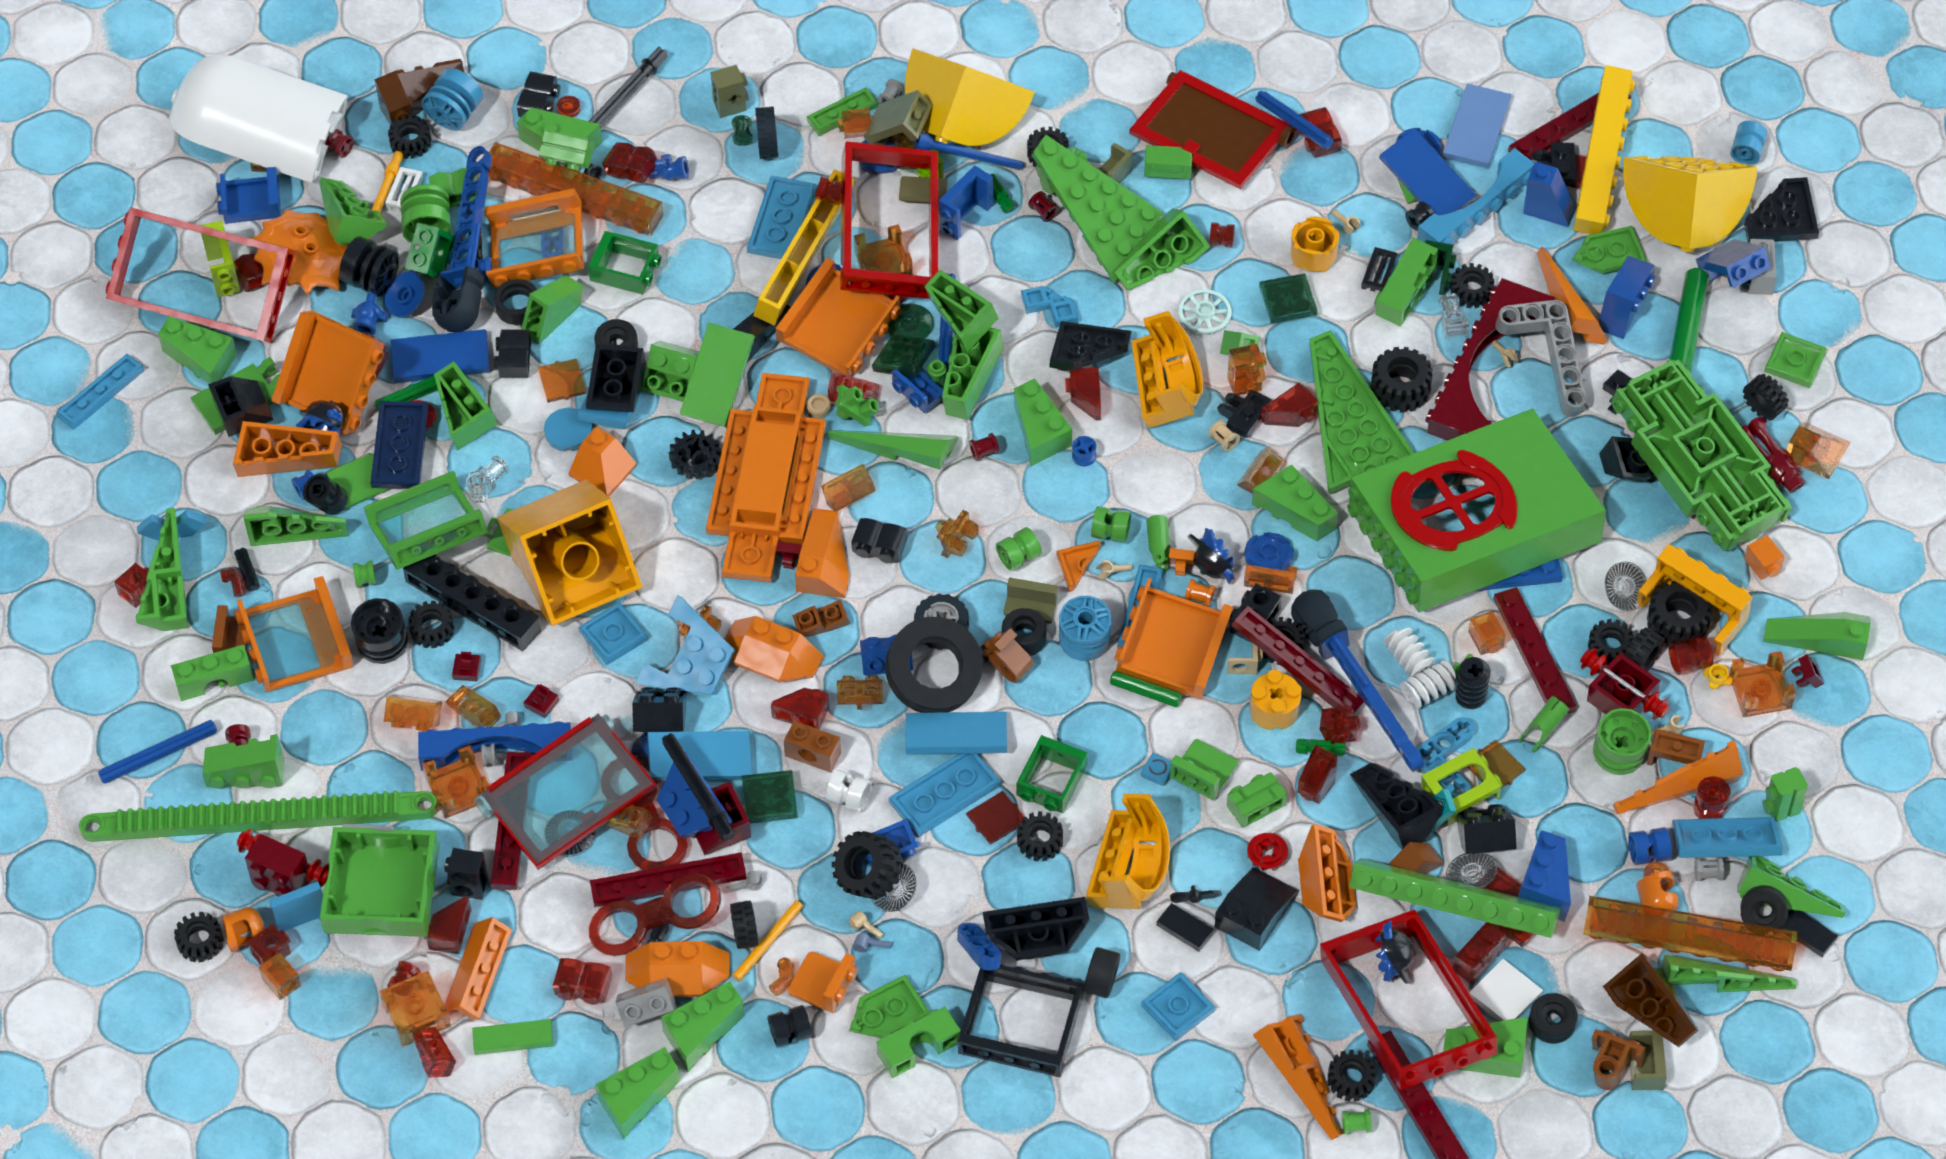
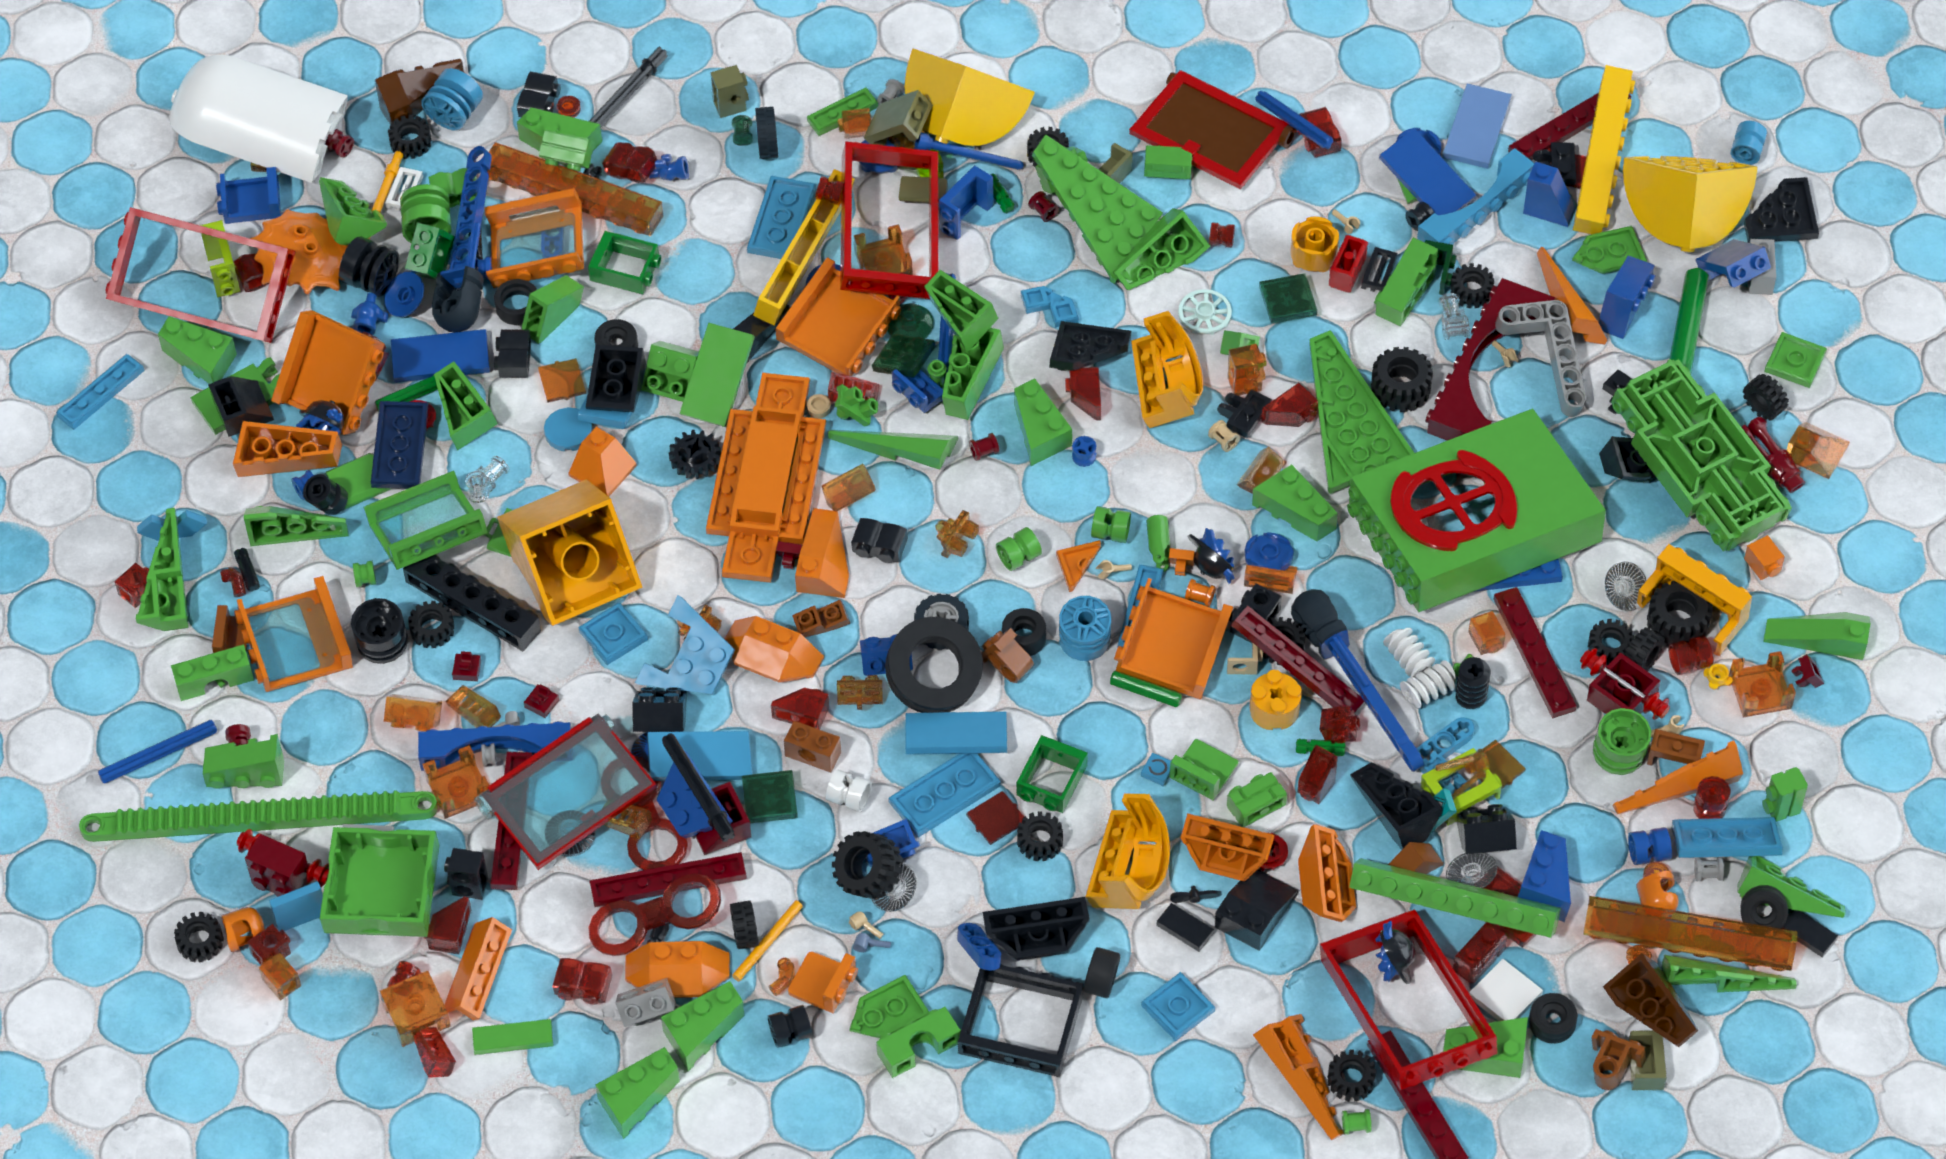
(753, 882): light grey hand -> none
(1031, 595): olive panel -> none
(1225, 847): none -> orange wedge
(1348, 263): none -> red brick
(1473, 763): none -> clear orange plant
(1546, 720): bright green piece -> none
(1635, 951): none -> clear orange plate

